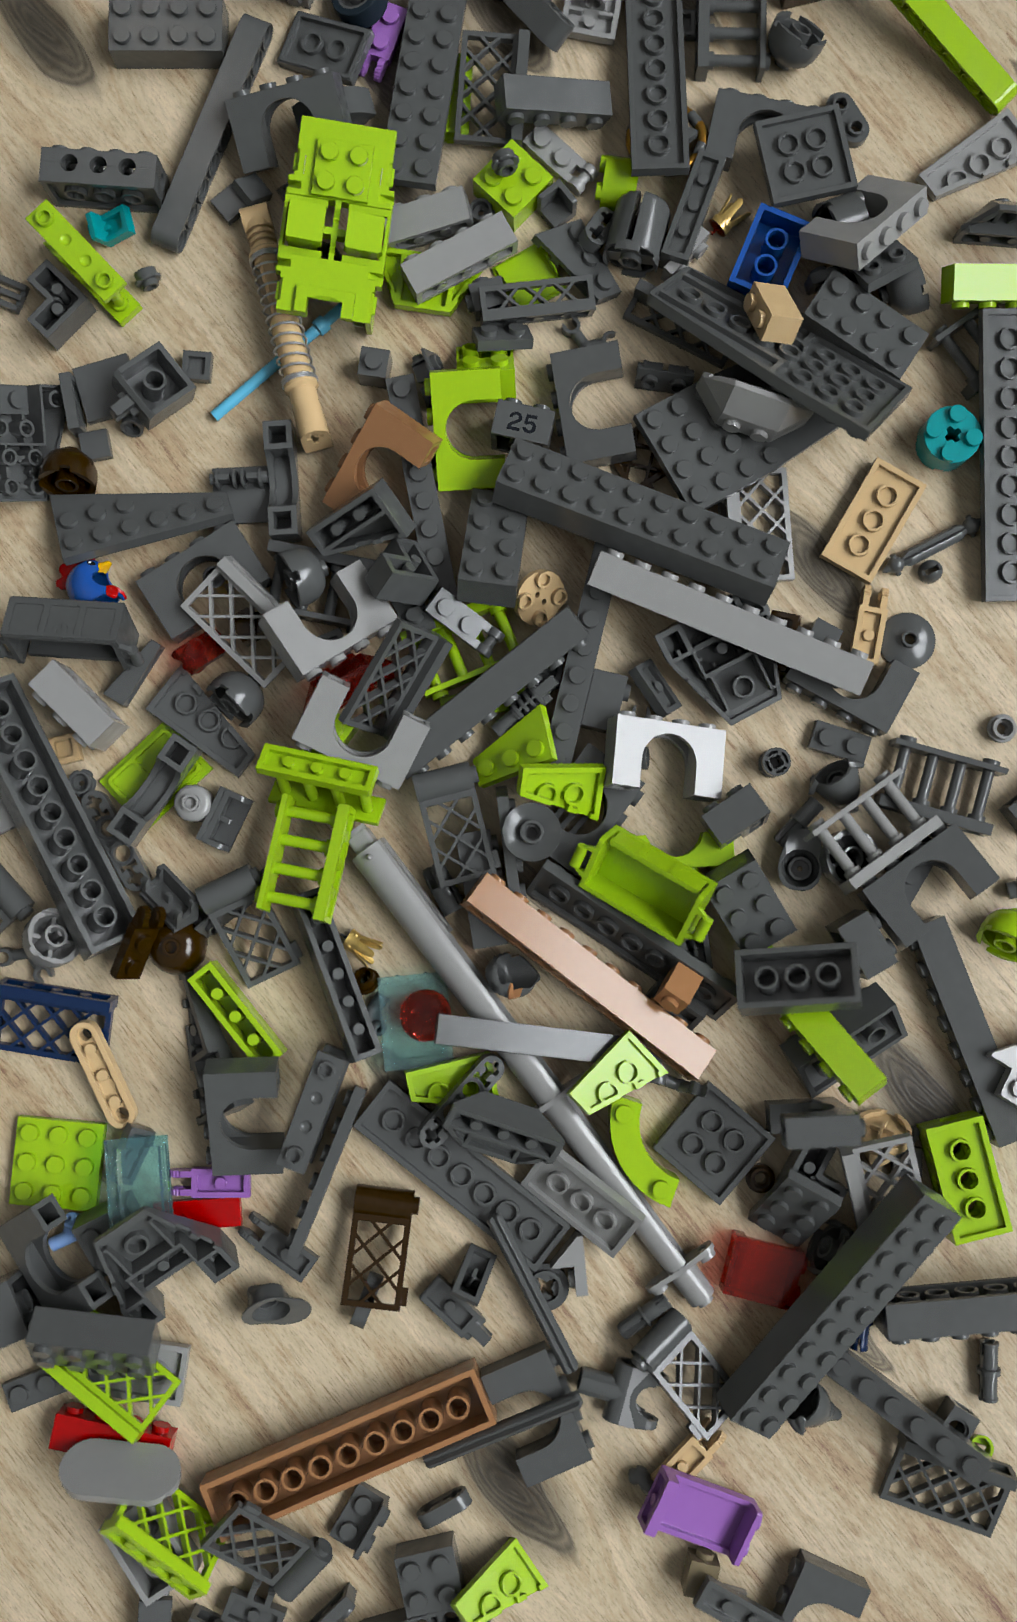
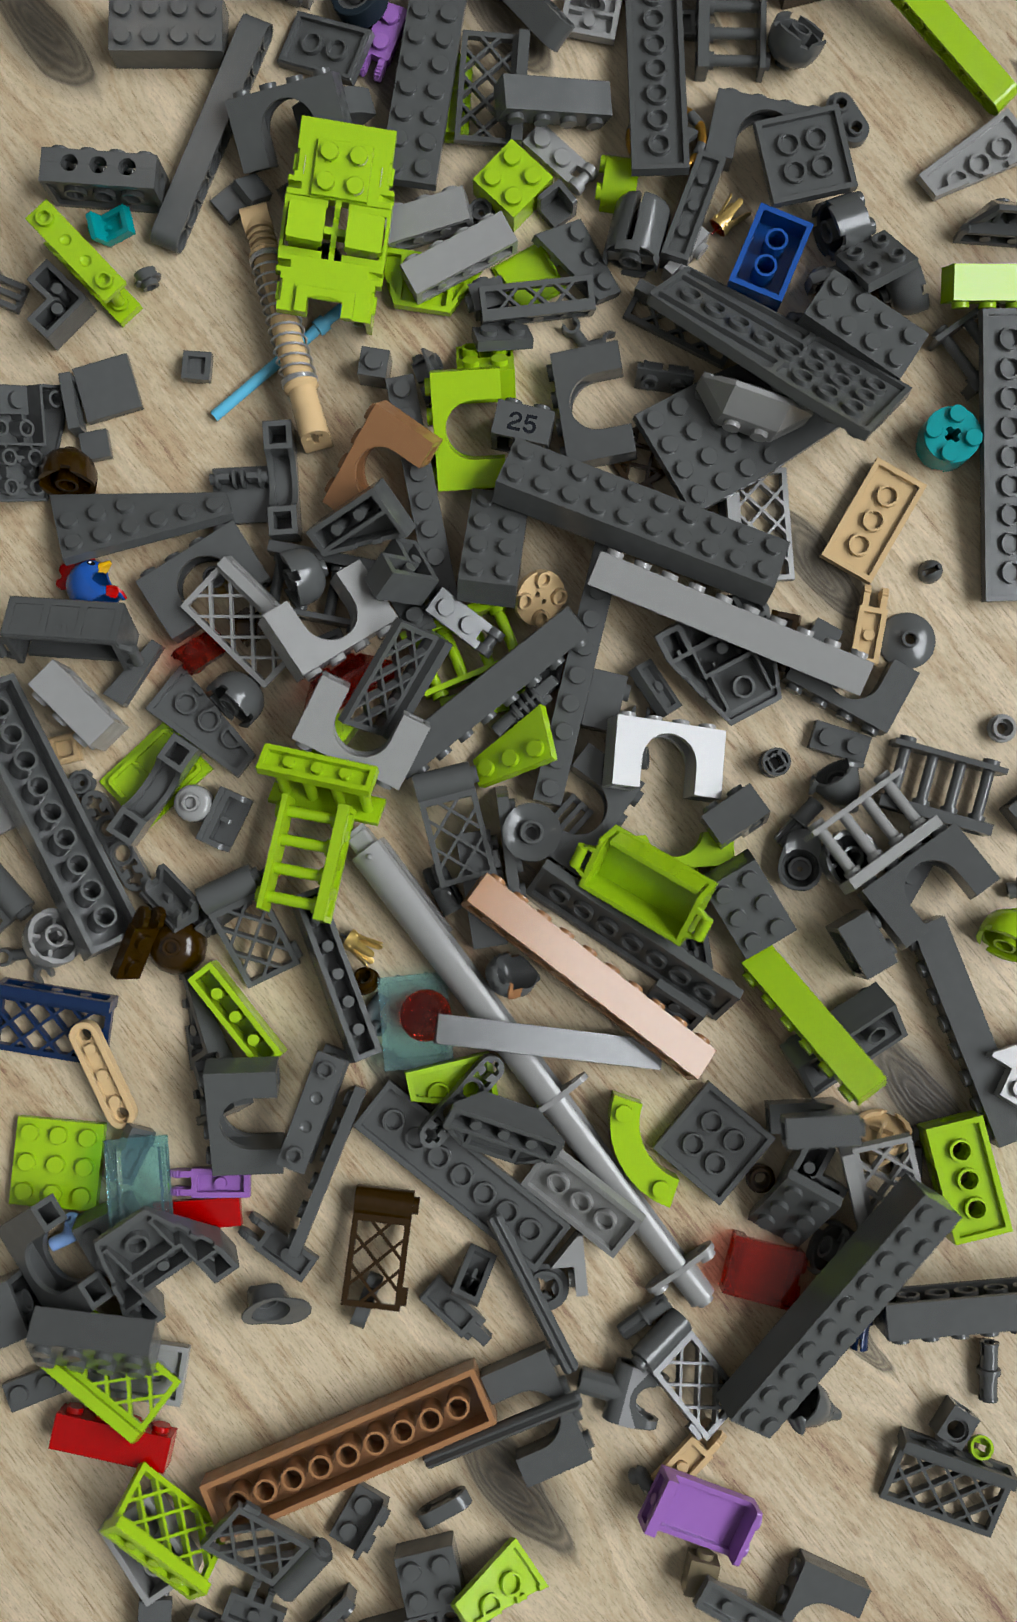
(120, 1472): light grey tile -> none
(128, 428): dark grey hinge -> none
(151, 387): dark grey hinge -> none
(505, 162): dark grey plate -> none
(565, 785): lime wing -> none
(595, 227): dark grey beam -> none
(617, 1072): wing -> none
(678, 988): medium nougat brick -> none
(681, 1085): dark grey arm -> none
(772, 313): tan brick -> none
(798, 979): dark grey brick -> none
(893, 210): light grey arch -> none
(911, 1418): dark grey brick -> none
(932, 545): dark grey wheel -> none

